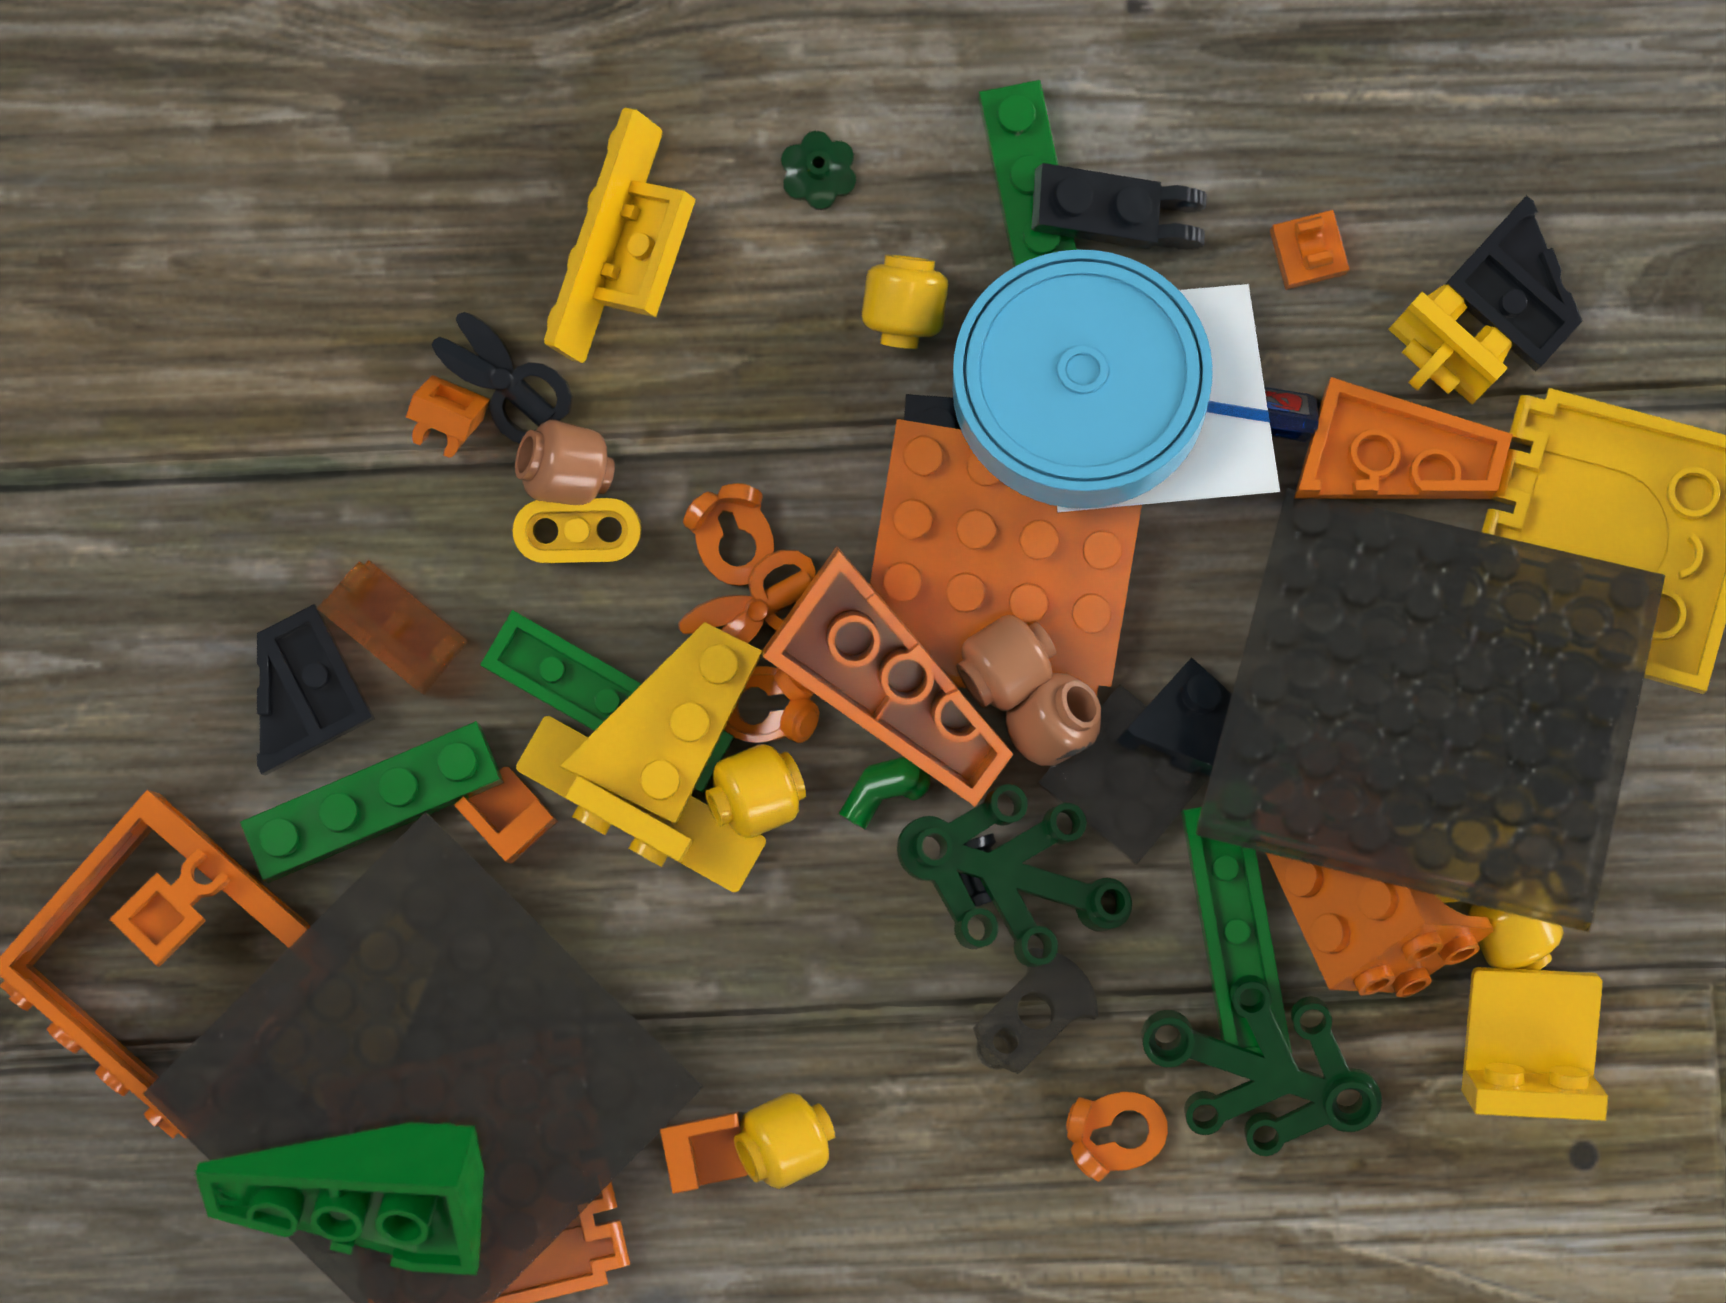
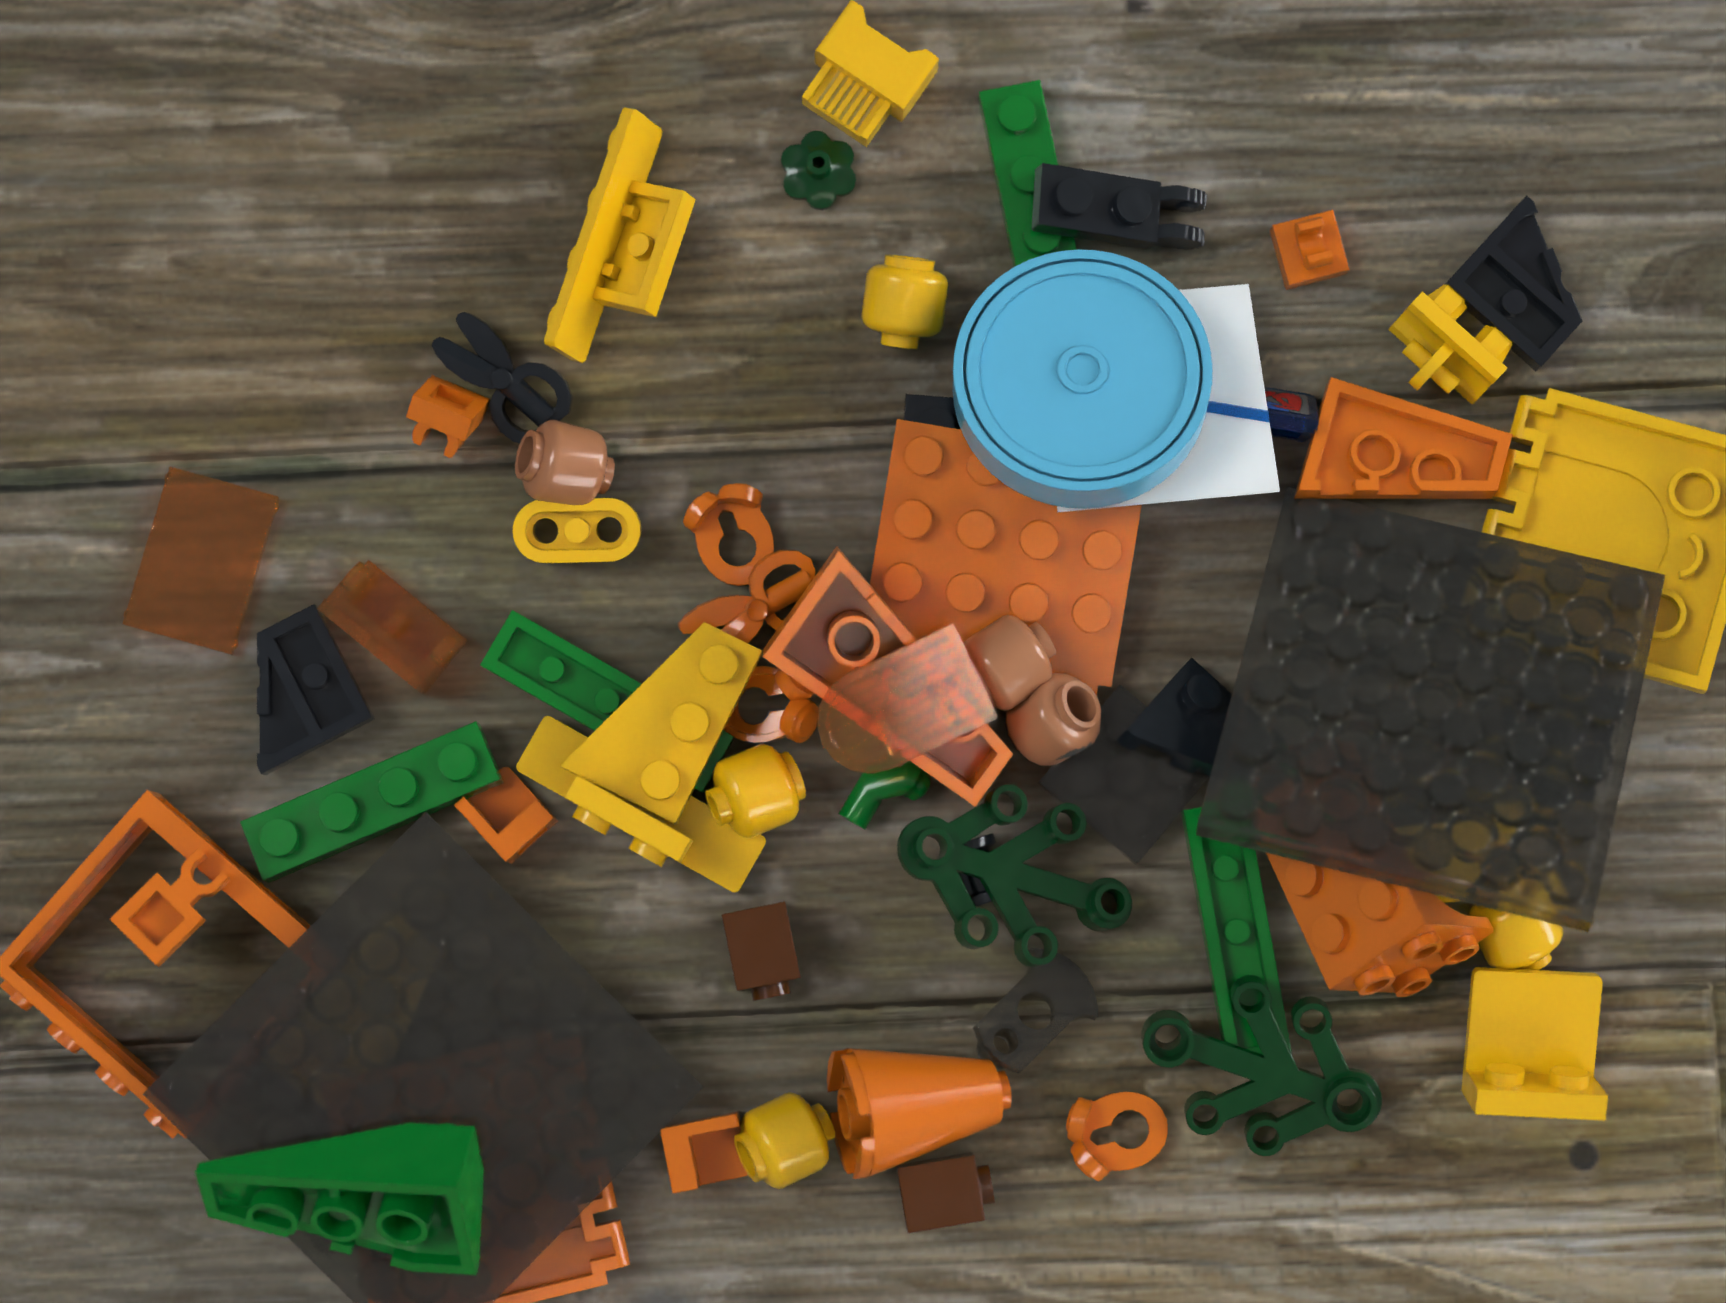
(201, 560): none -> clear orange piece
(762, 950): none -> reddish brown brick
(865, 77): none -> yellow piece
(903, 704): none -> clear orange window
(909, 1104): none -> orange cone
(944, 1192): none -> reddish brown brick

